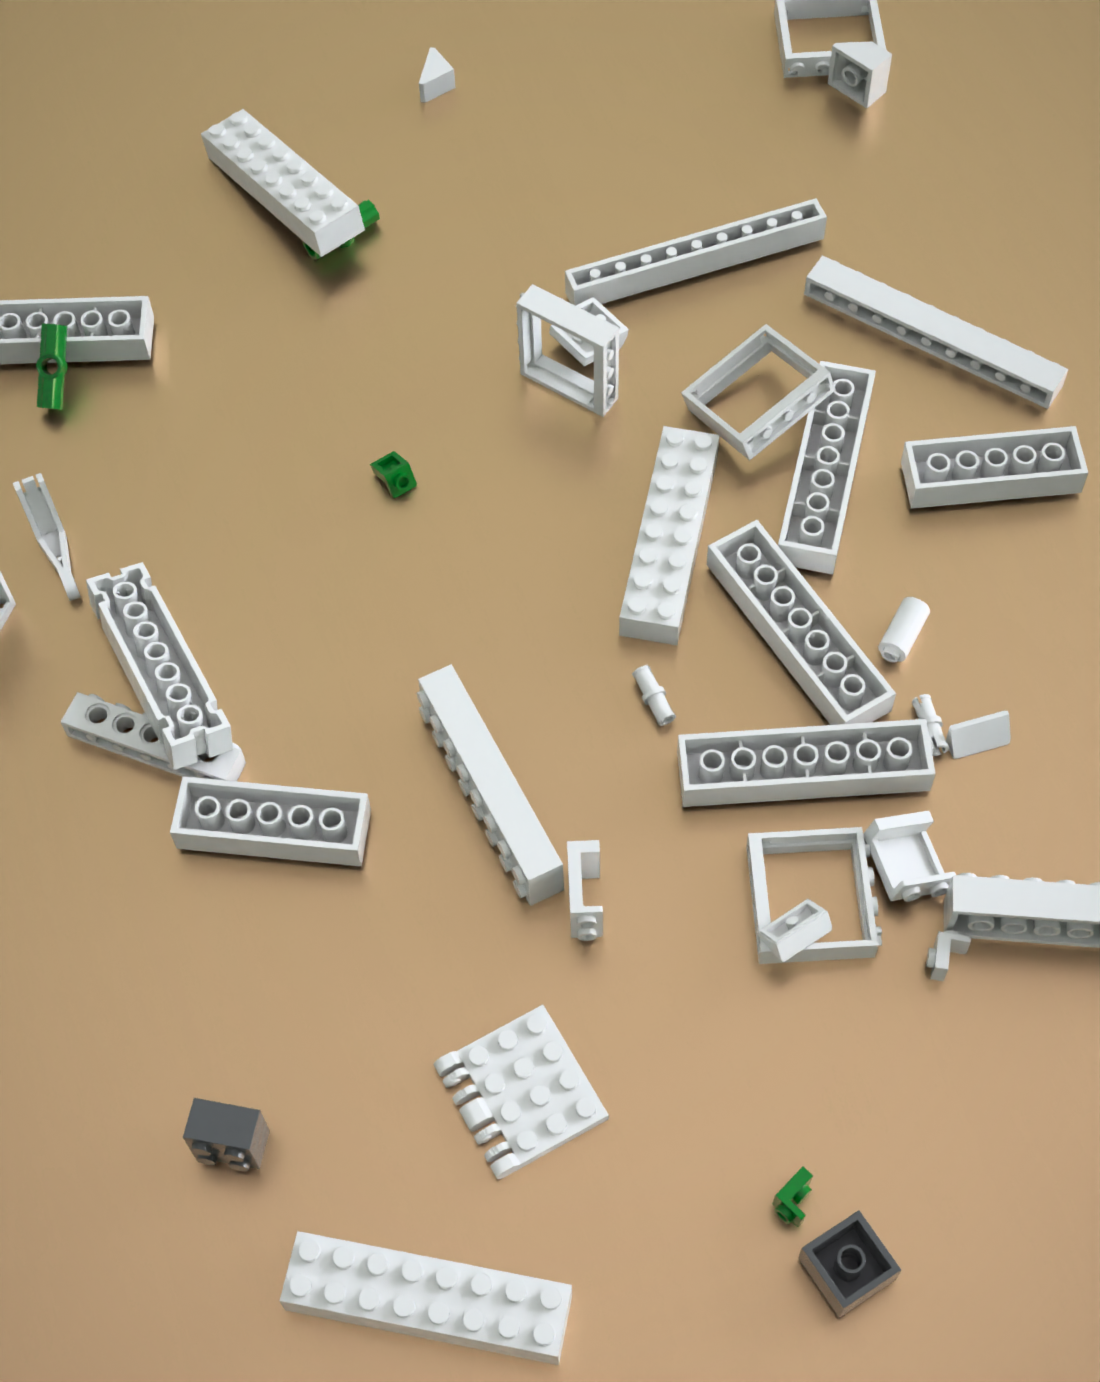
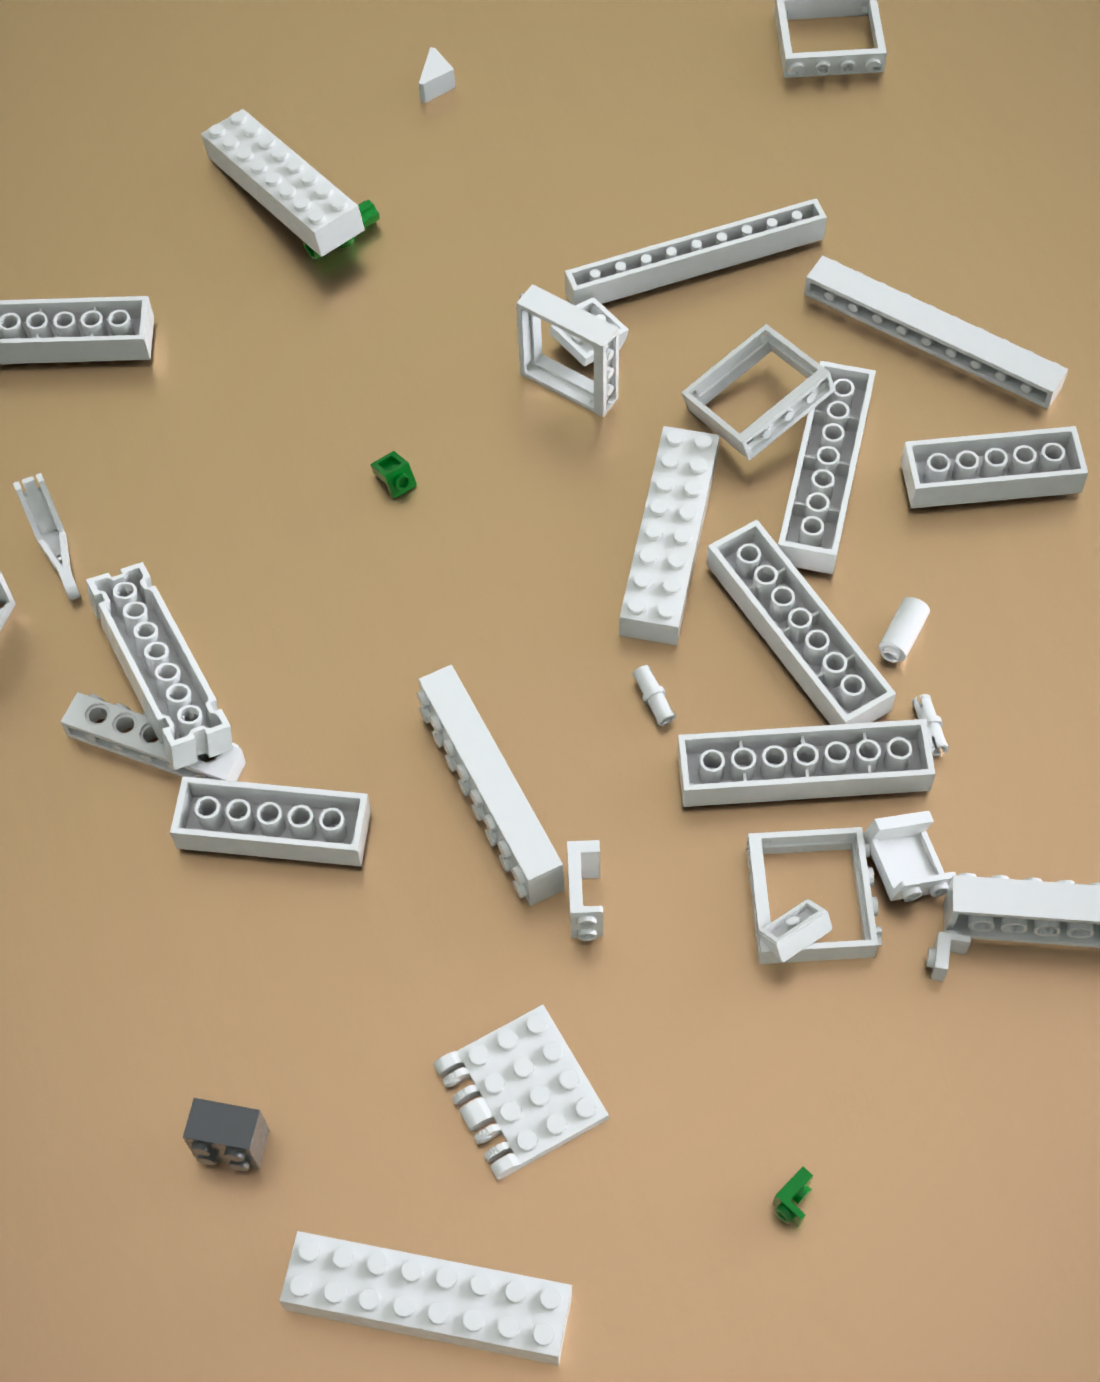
(52, 347): green piece -> none
(849, 1263): dark grey brick -> none
(860, 71): white slope -> none
(979, 734): white slope -> none

